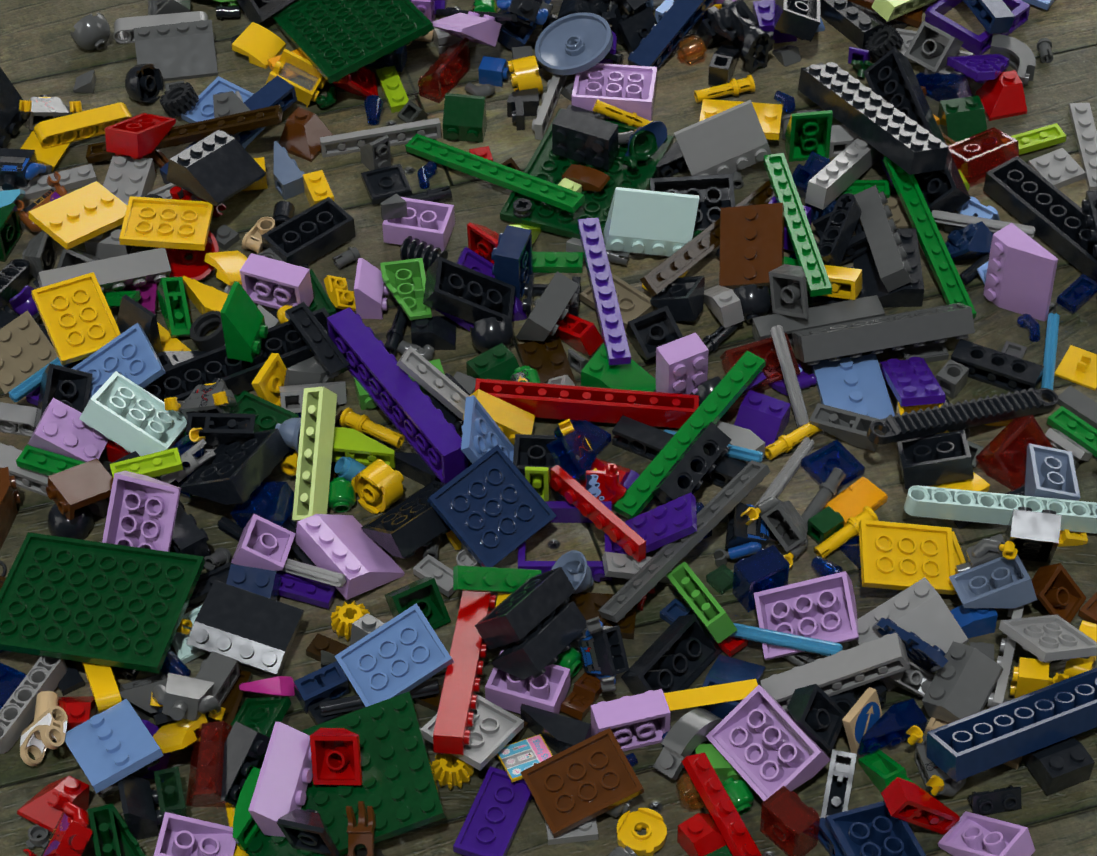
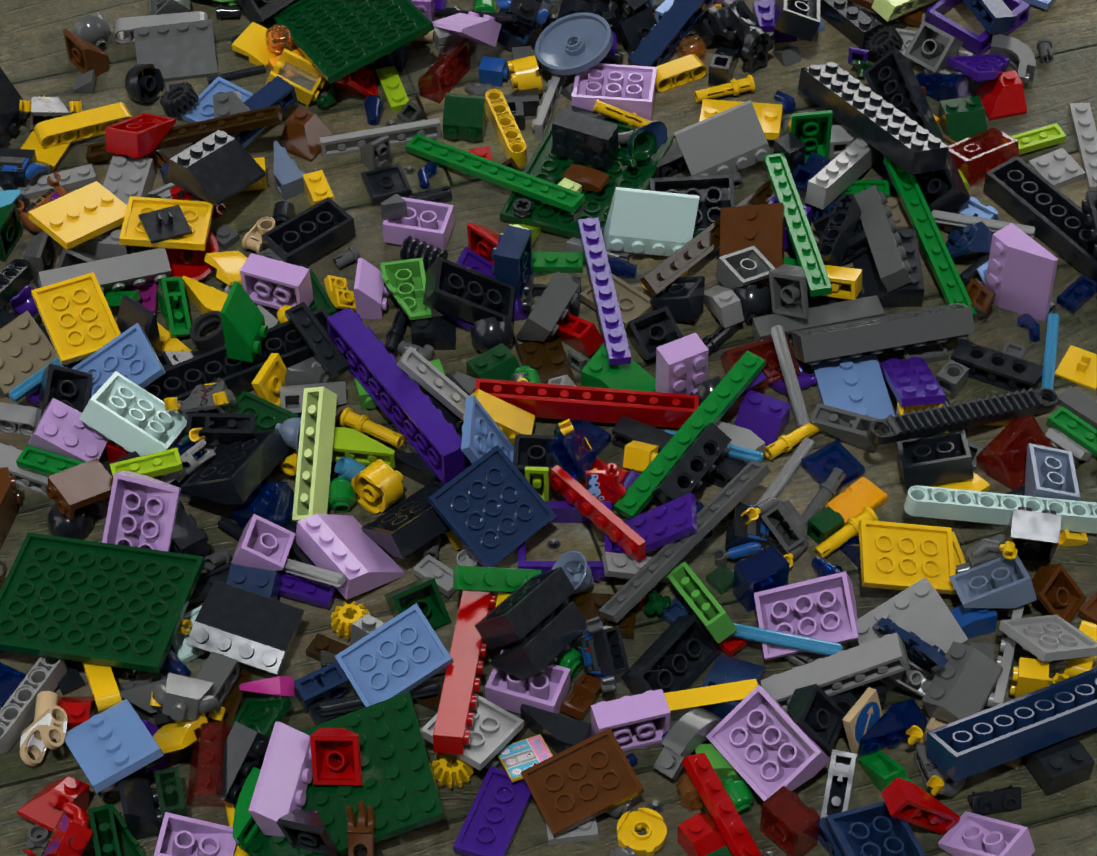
(85, 55): none -> reddish brown slope
(165, 224): none -> black piece
(238, 73): none -> black bar
(277, 39): none -> clear orange head
(505, 127): none -> yellow beam
(622, 268): none -> clear blue cone
(639, 455): none -> yellow brick
(656, 603): none -> dark green plant
(679, 72): none -> yellow beam
(742, 268): none -> dark grey slope
(792, 148): none -> black brick
(980, 295): none -> reddish brown slope

